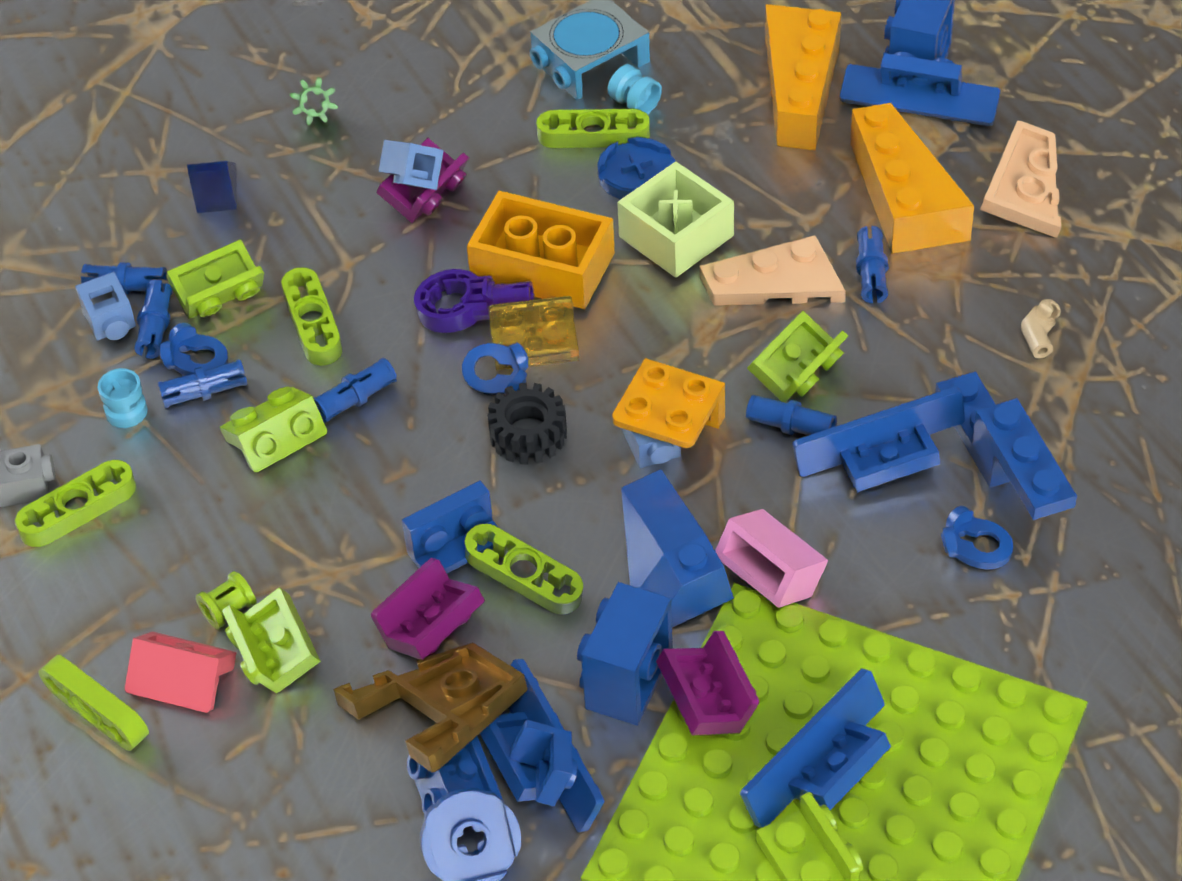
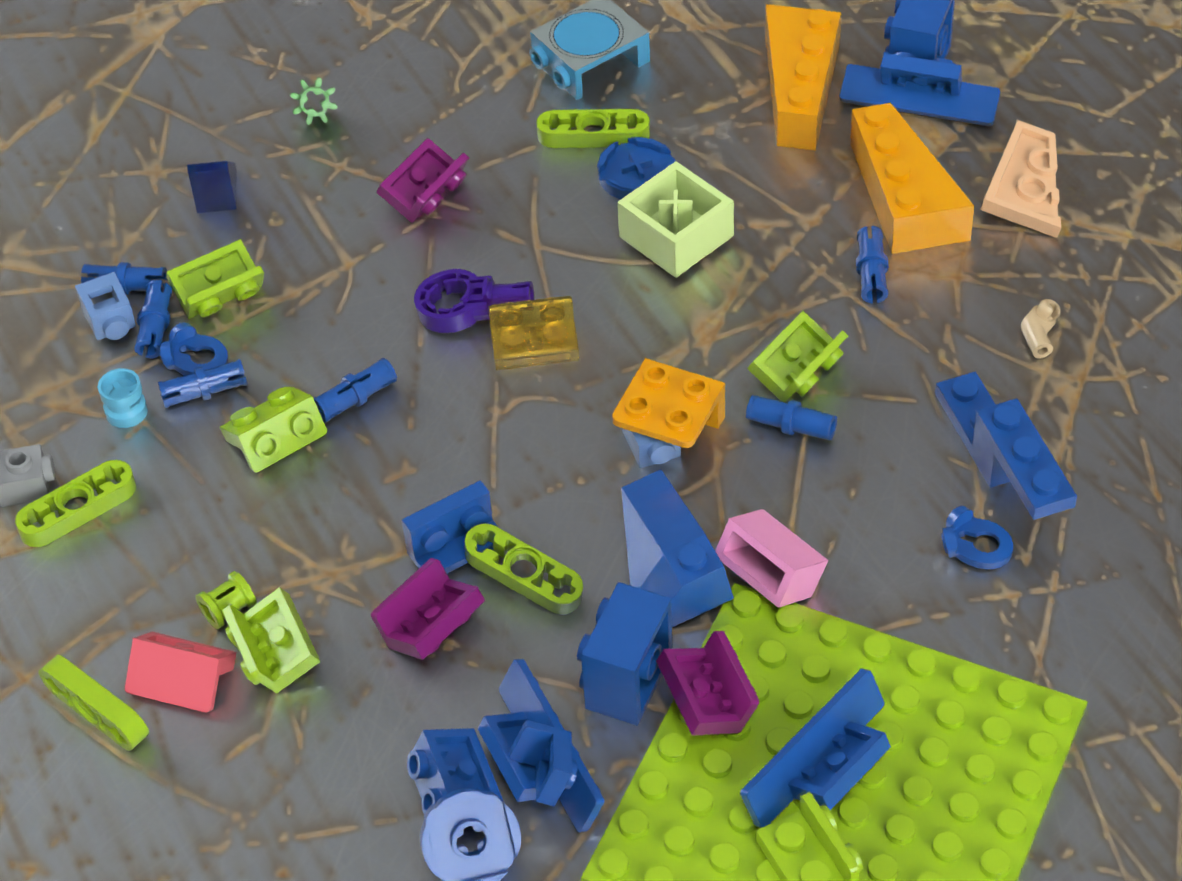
(308, 330): lime beam -> none
(411, 163): medium blue brick -> none
(455, 688): pearl gold wing -> none
(512, 356): blue piece -> none
(522, 405): black tyre -> none
(542, 243): light orange brick -> none
(630, 87): medium azure wheel -> none
(781, 271): light nougat wing -> none
(883, 443): blue bracket -> none

